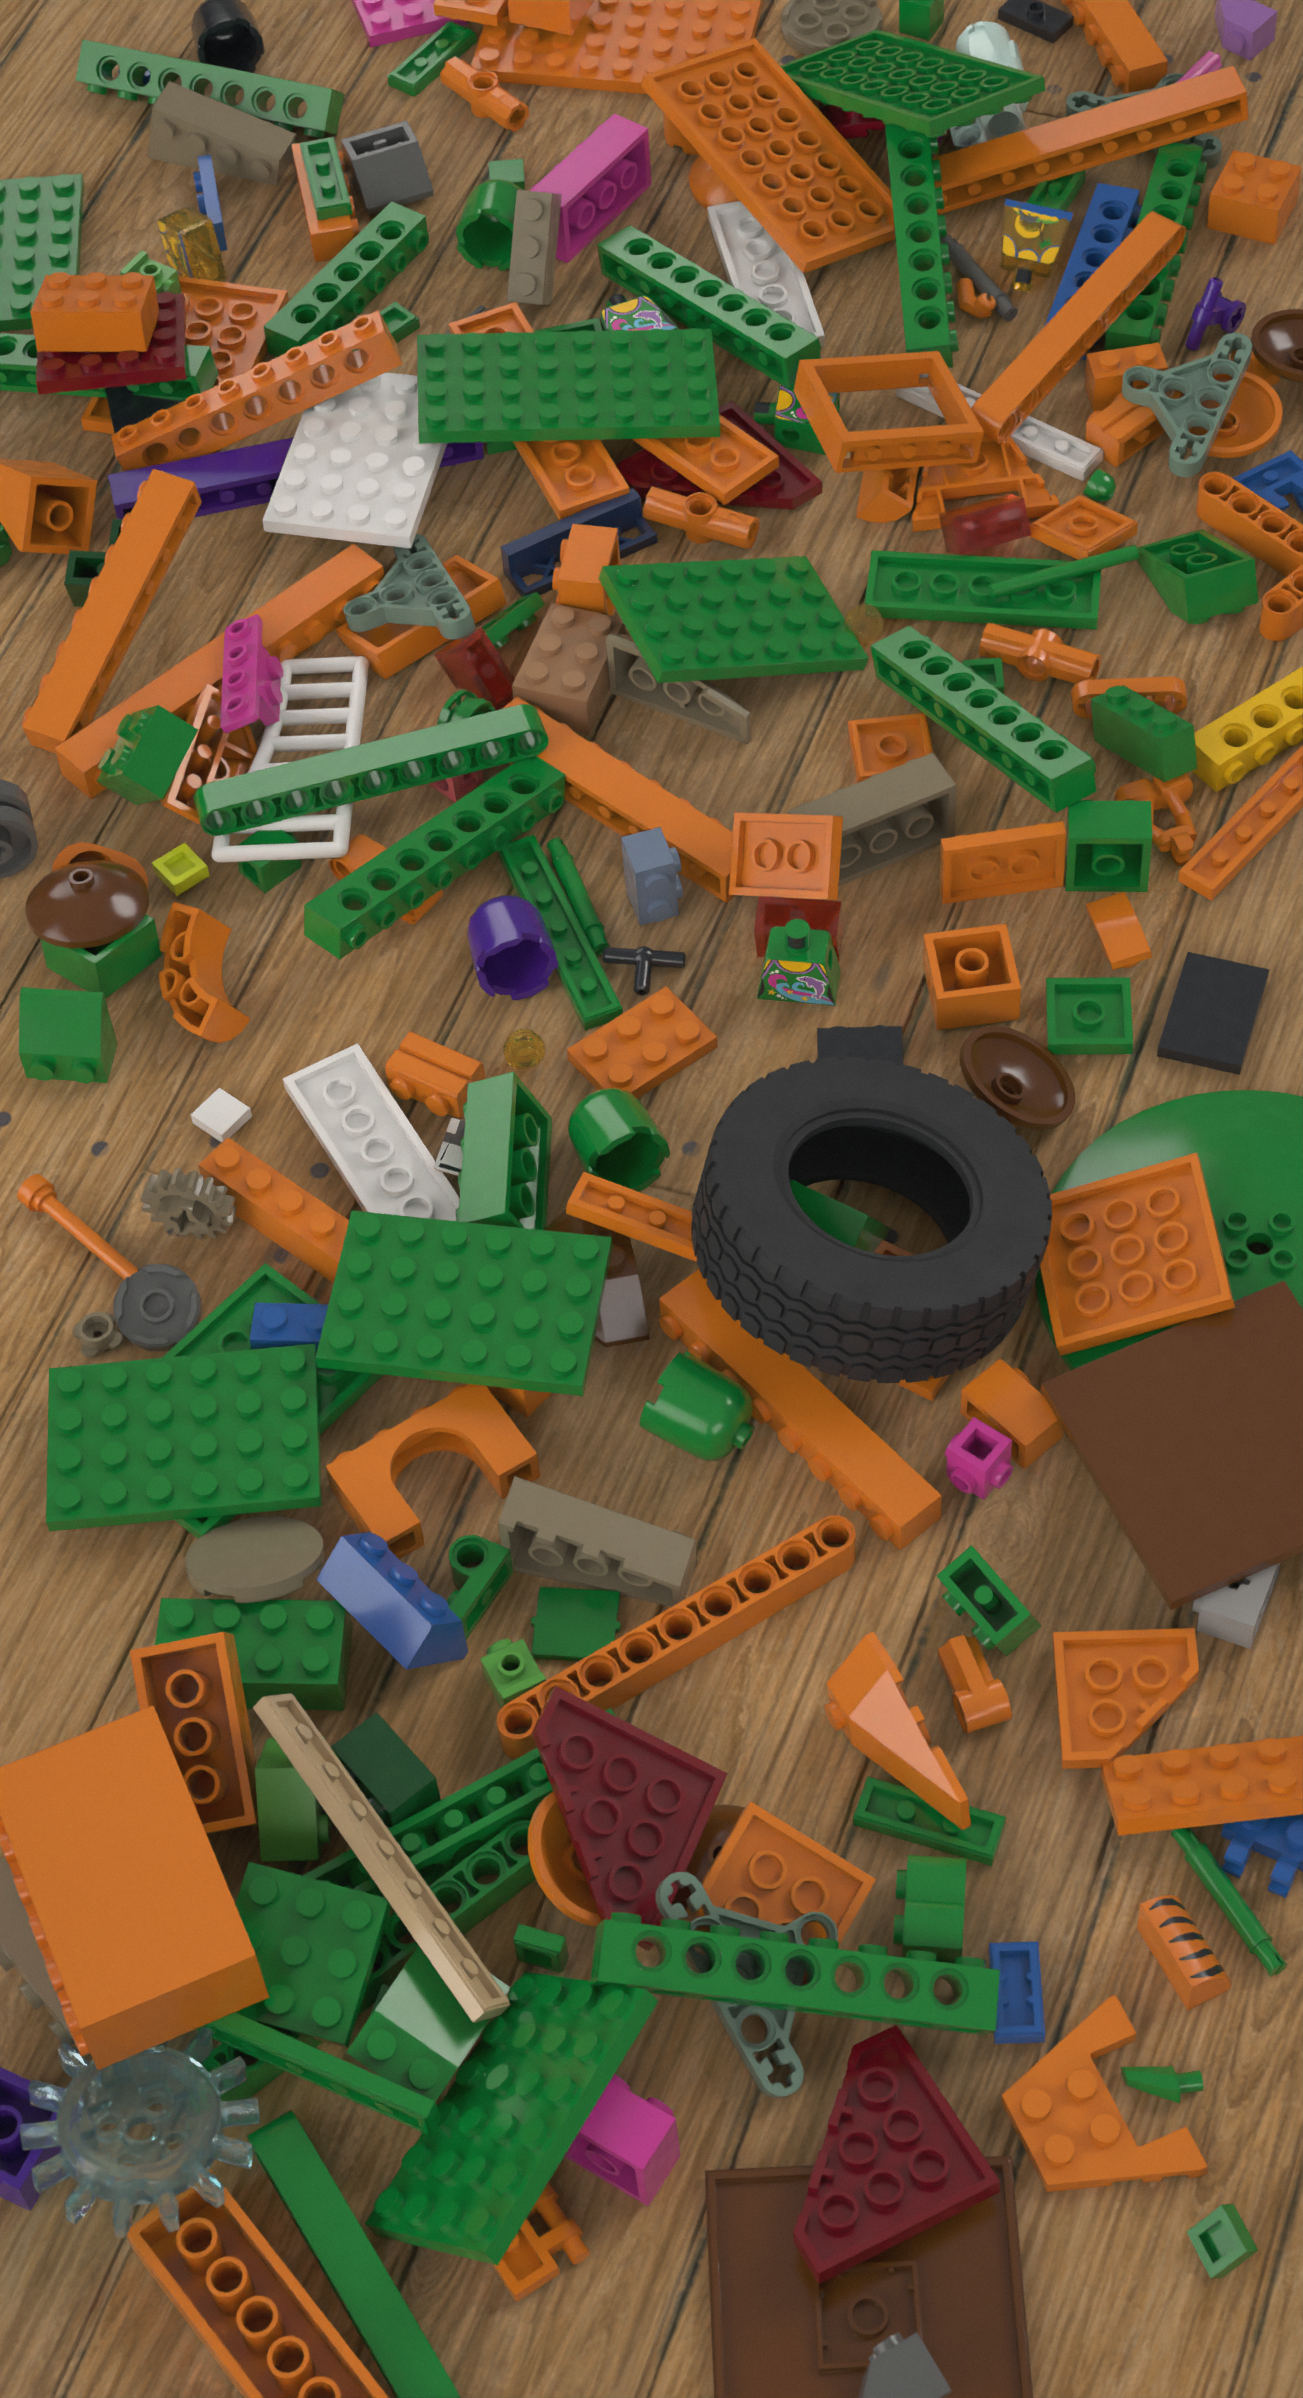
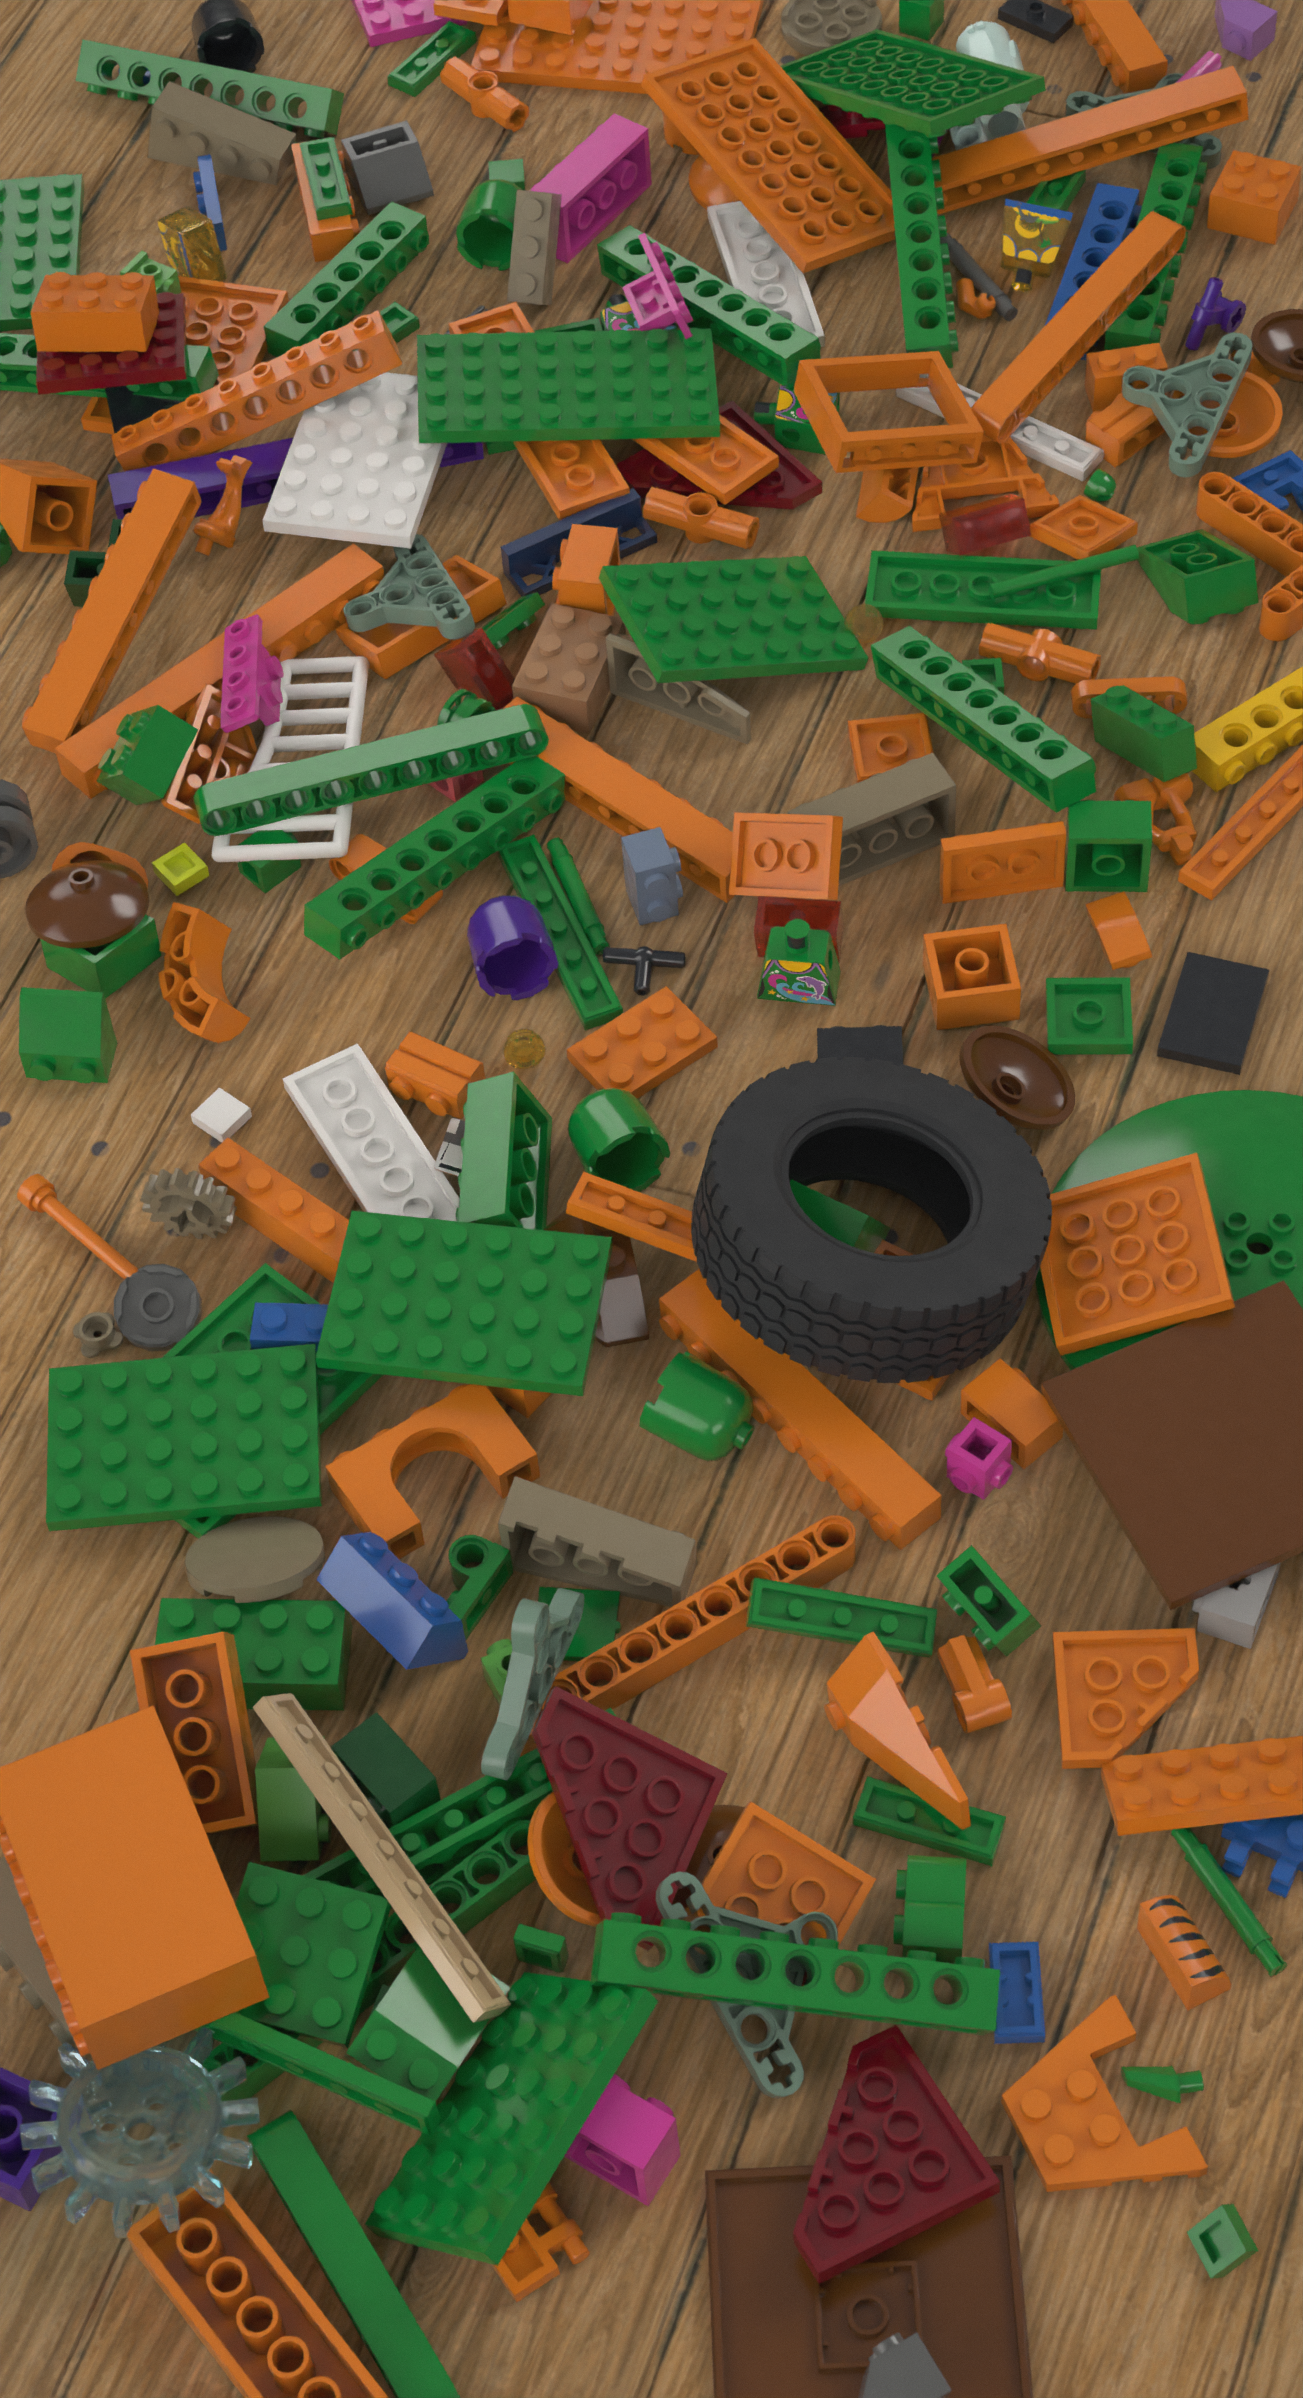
(223, 523): none -> orange animal
(538, 1648): none -> sand green beam
(656, 296): none -> dark pink bracket
(840, 1617): none -> green tile

